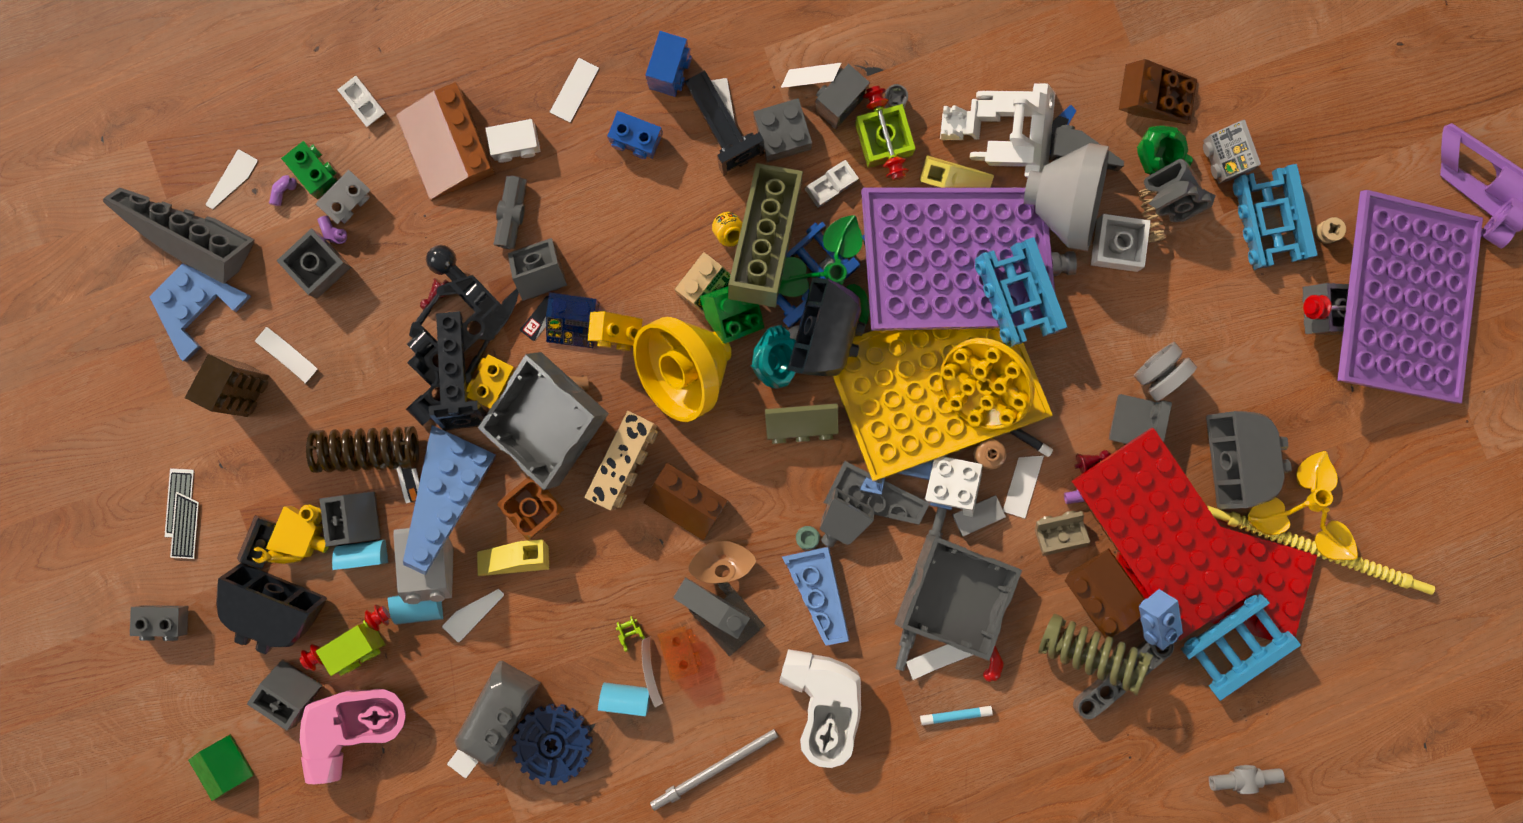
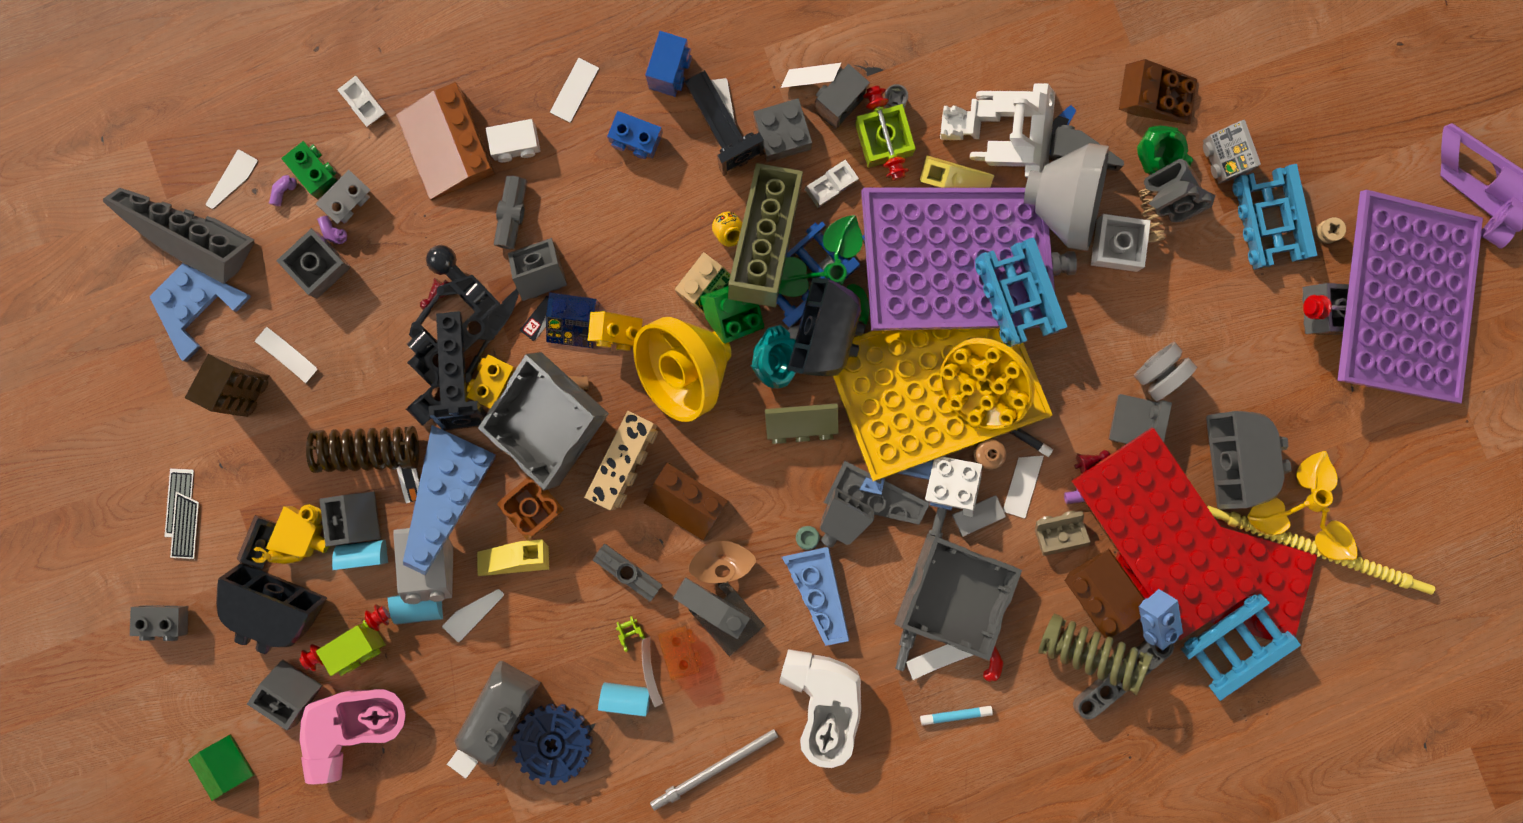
(614, 563): none -> dark grey piece
(1246, 779): light grey pin -> none

